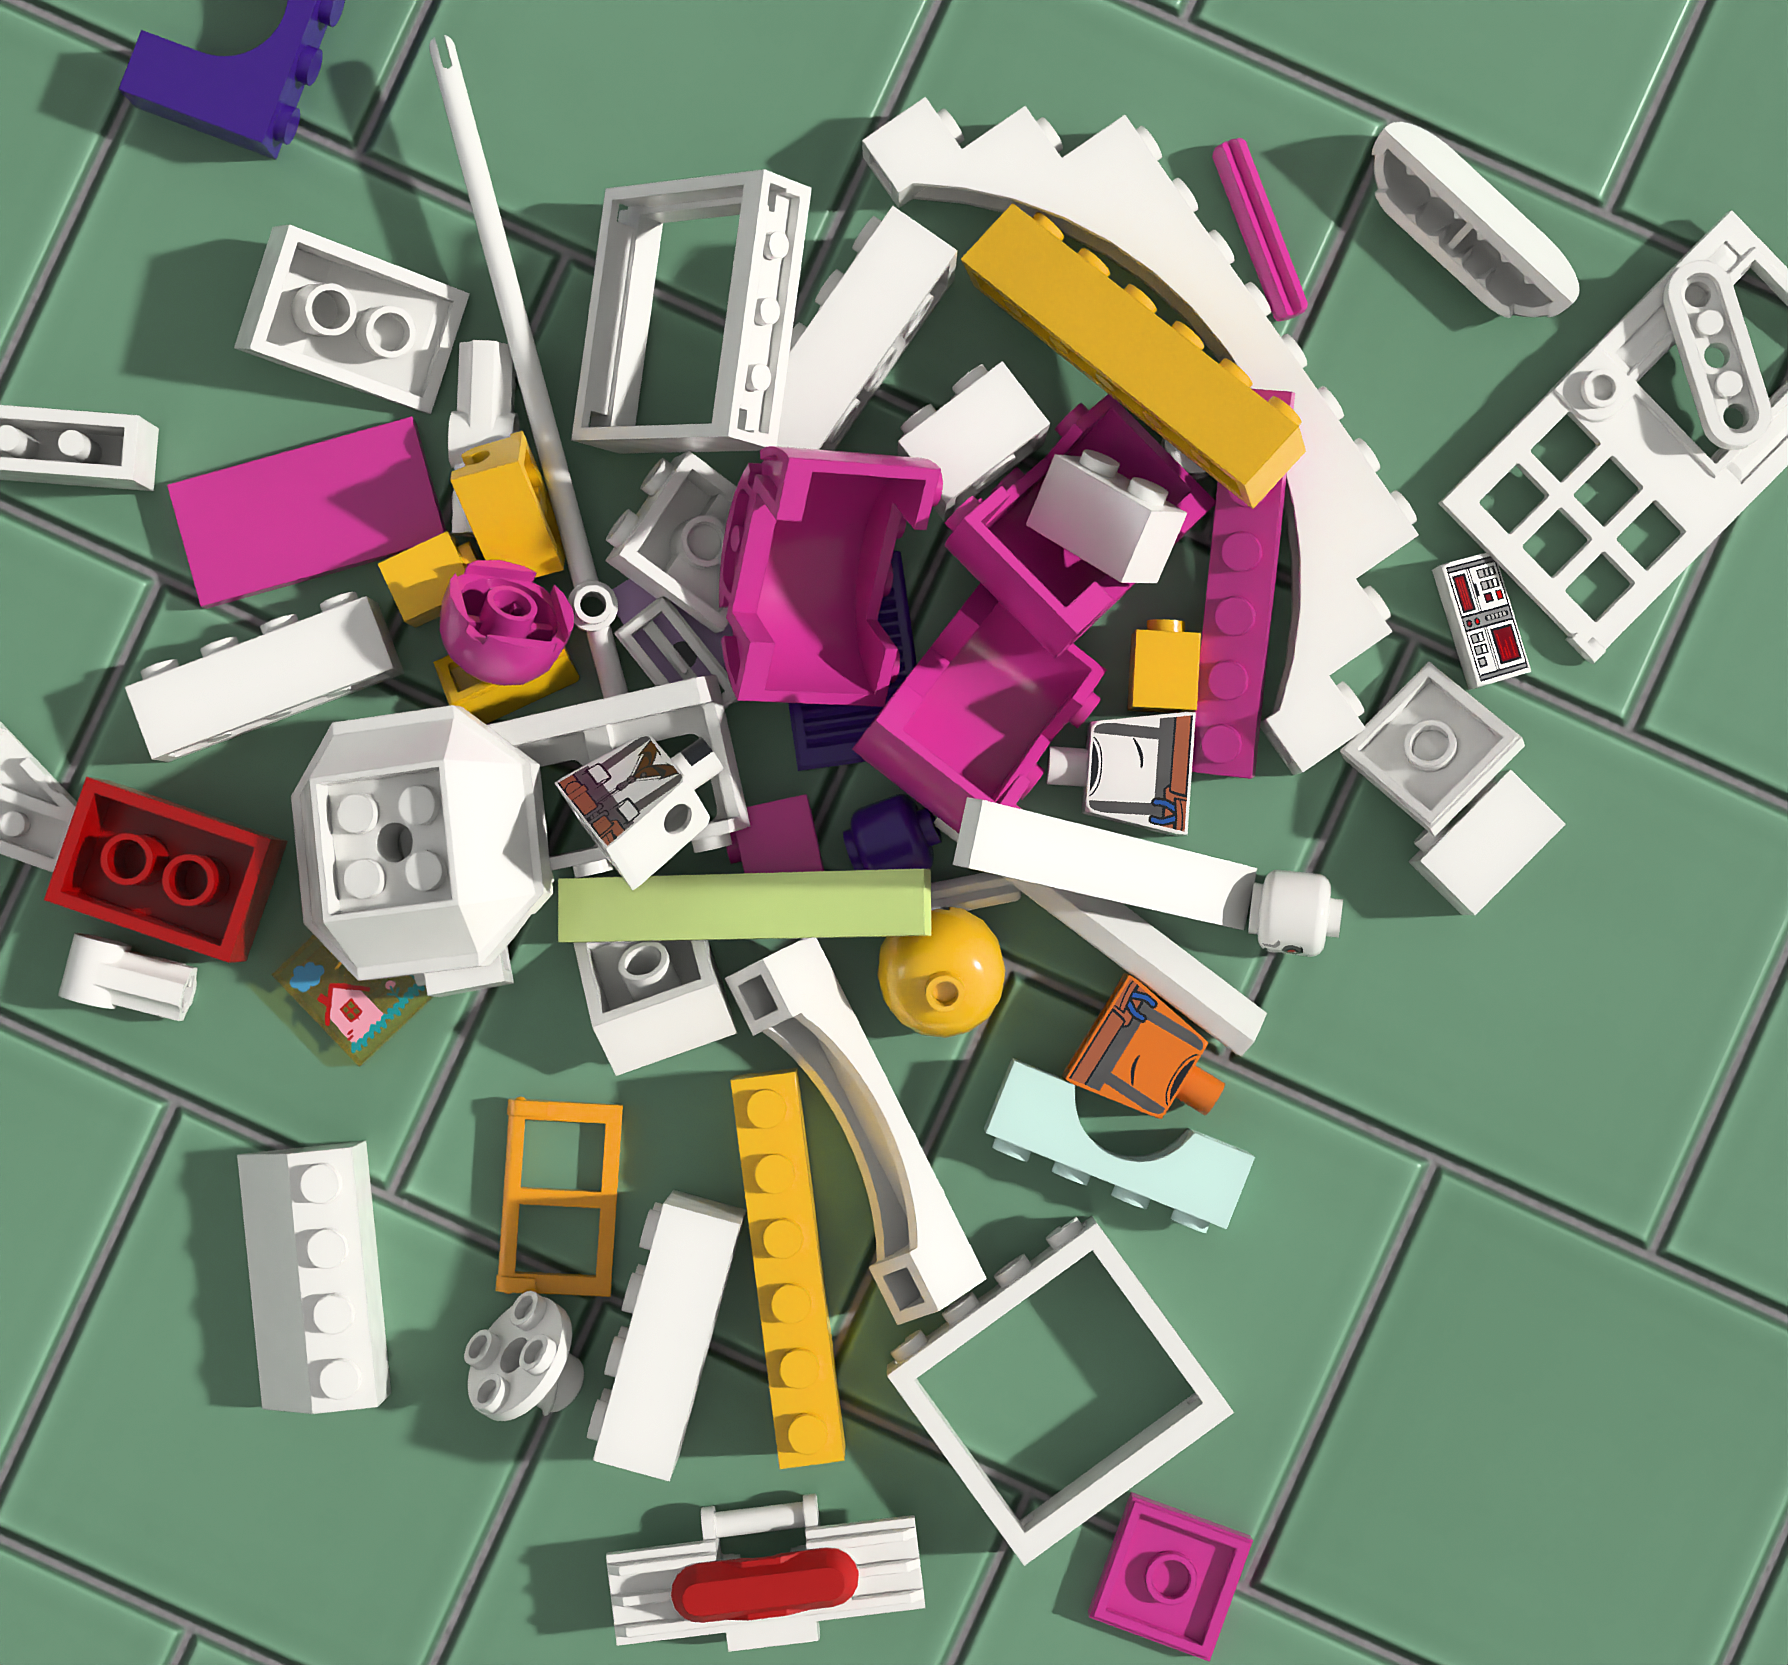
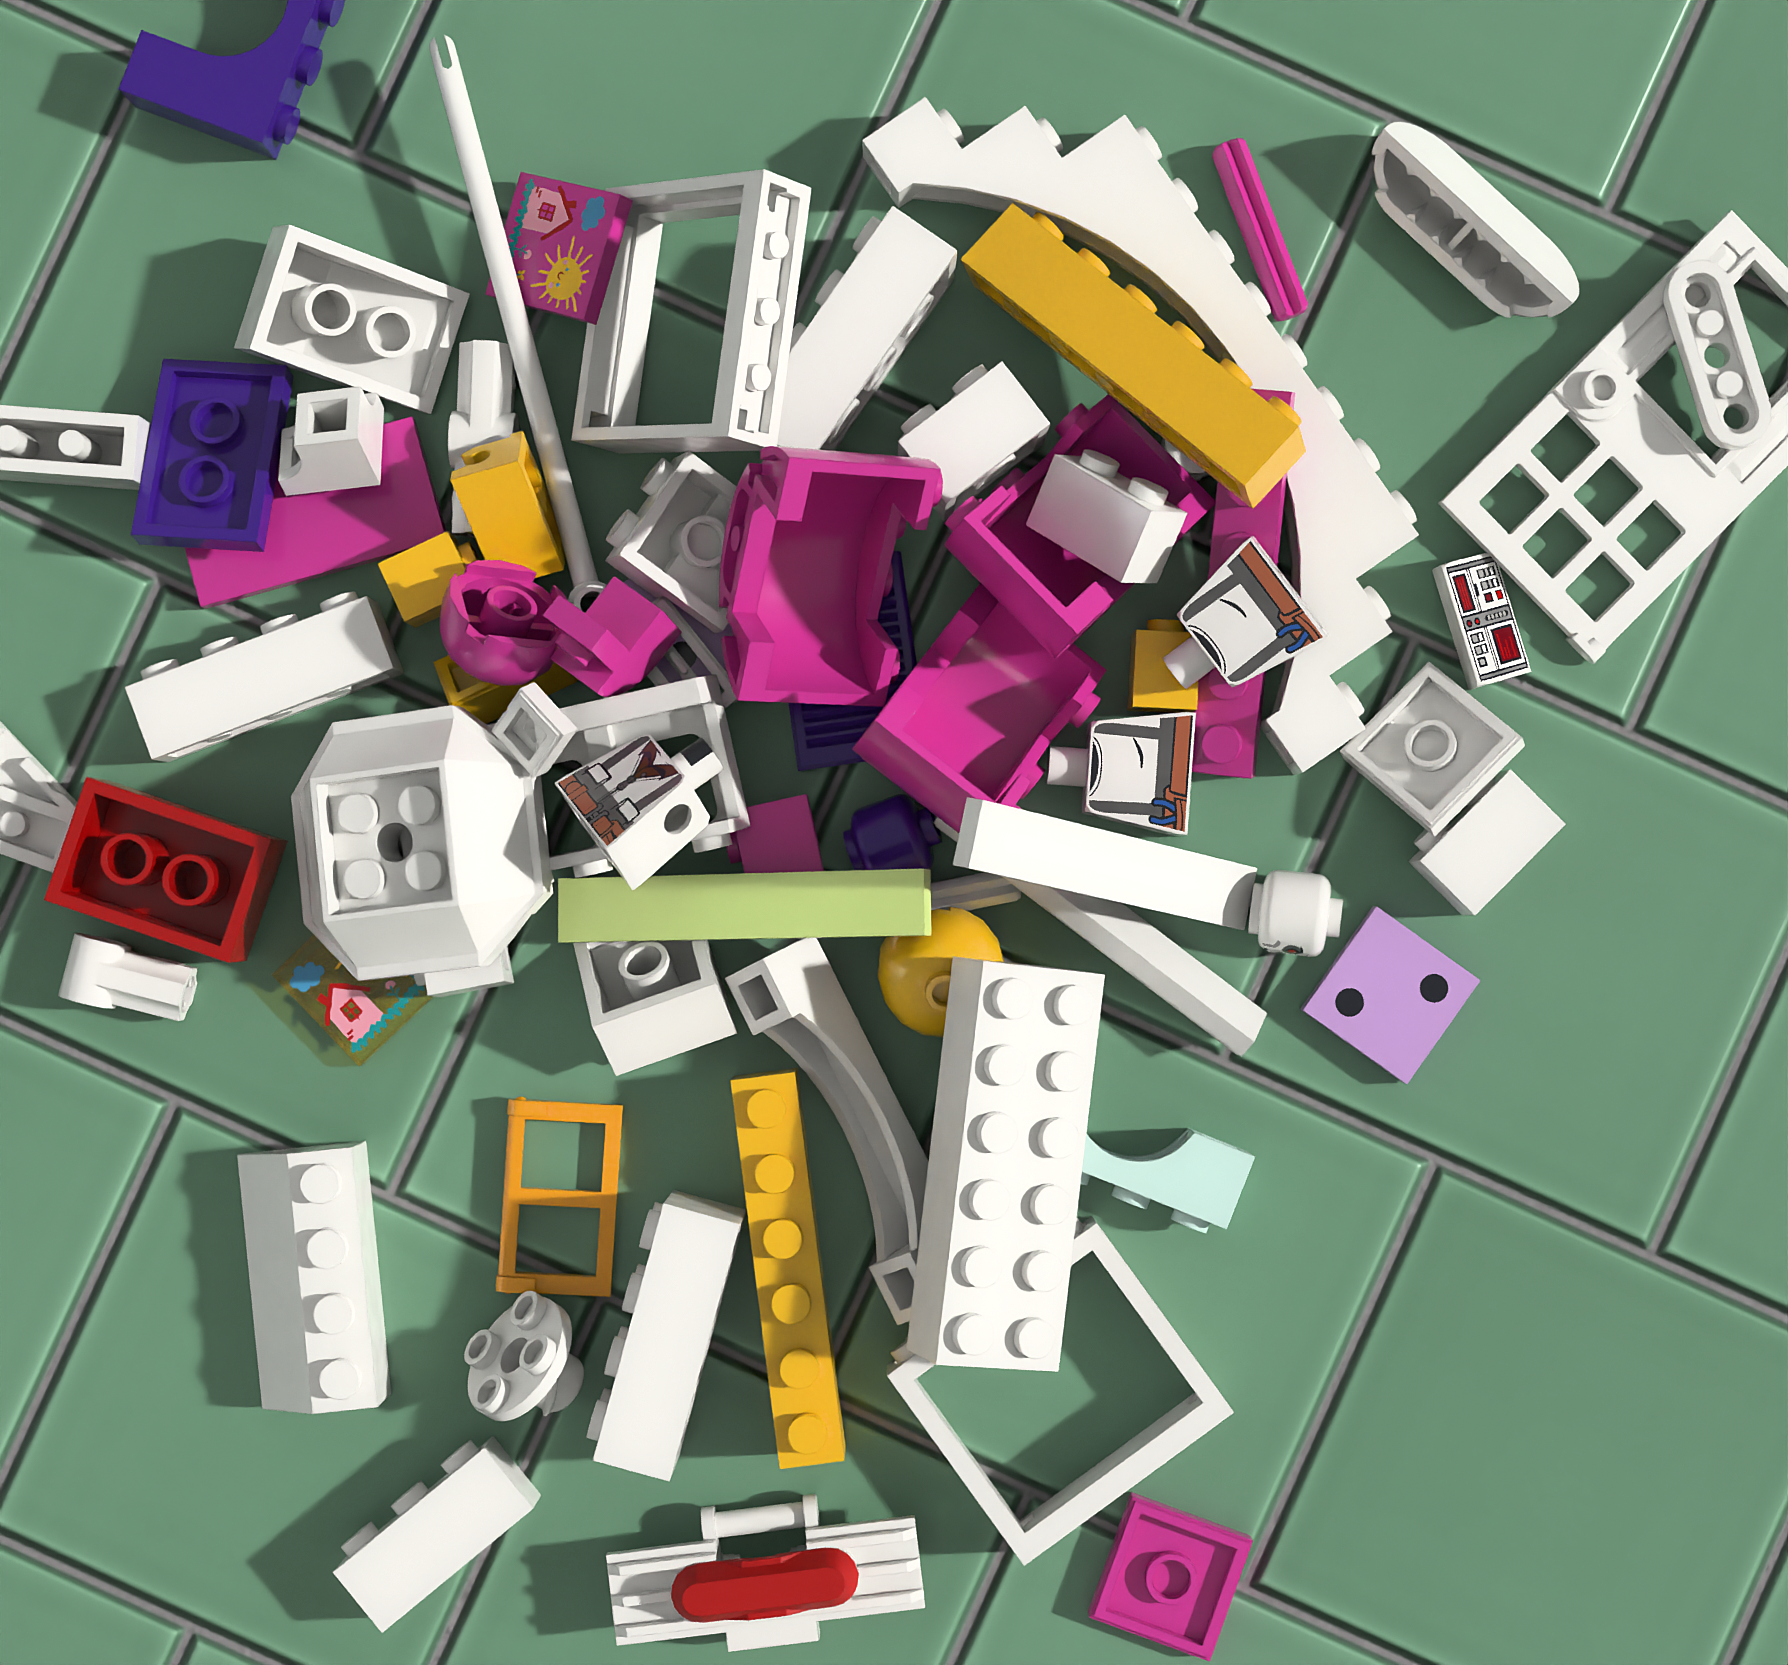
(212, 455): none -> dark purple plate
(332, 442): none -> white brick
(435, 1531): none -> white brick
(534, 729): none -> white tile
(564, 244): none -> dark pink tile
(613, 641): none -> dark pink brick
(1005, 1165): none -> white brick
(1143, 1055): torso -> none
(1243, 621): none -> torso
(1390, 994): none -> lavender tile

